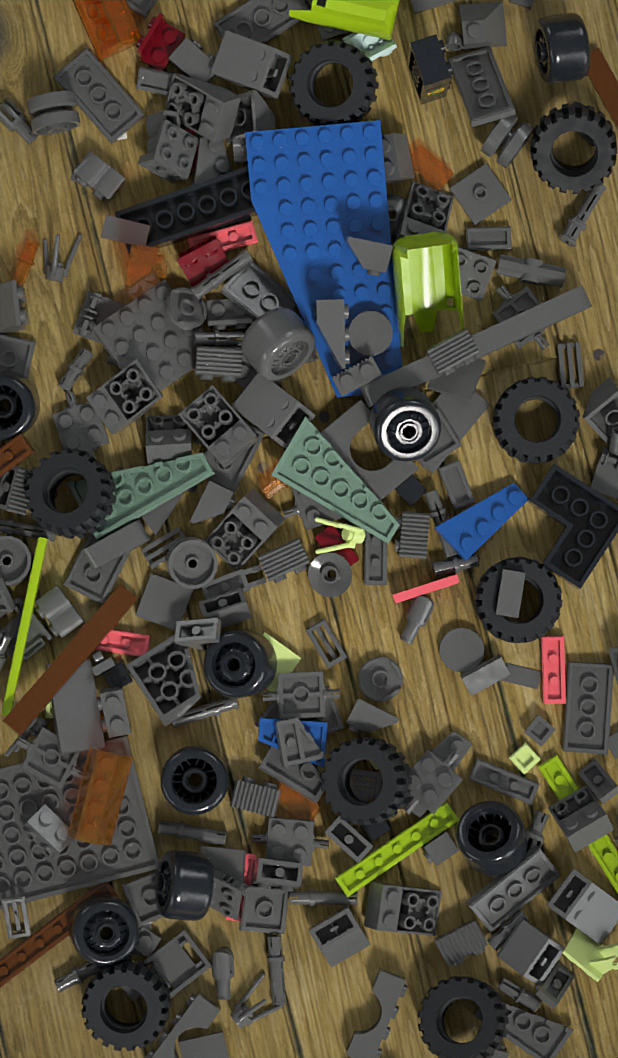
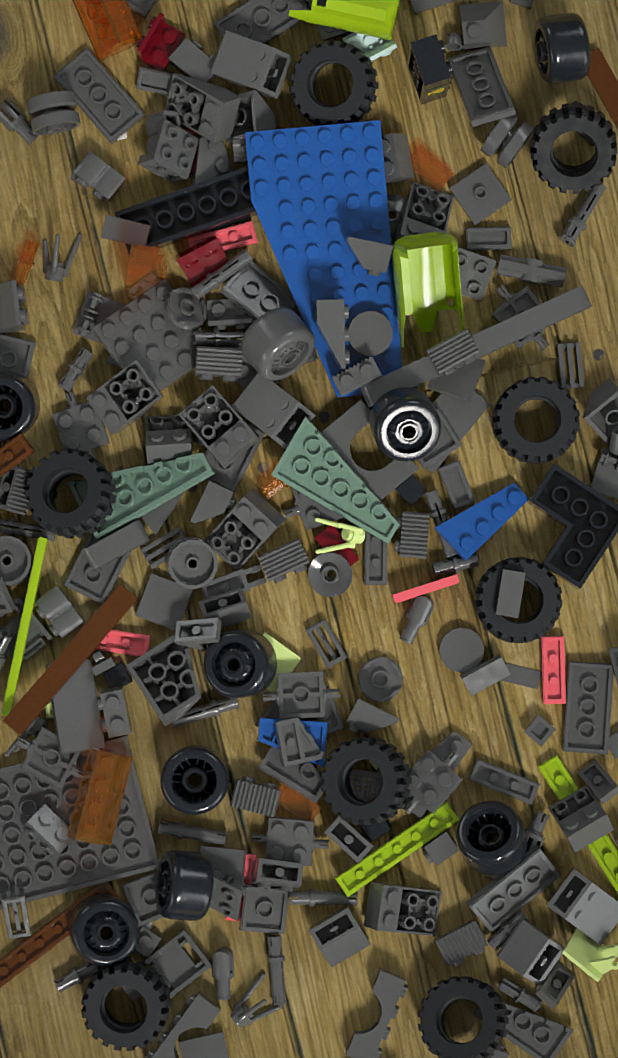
(524, 758): yellowish green tile -> none

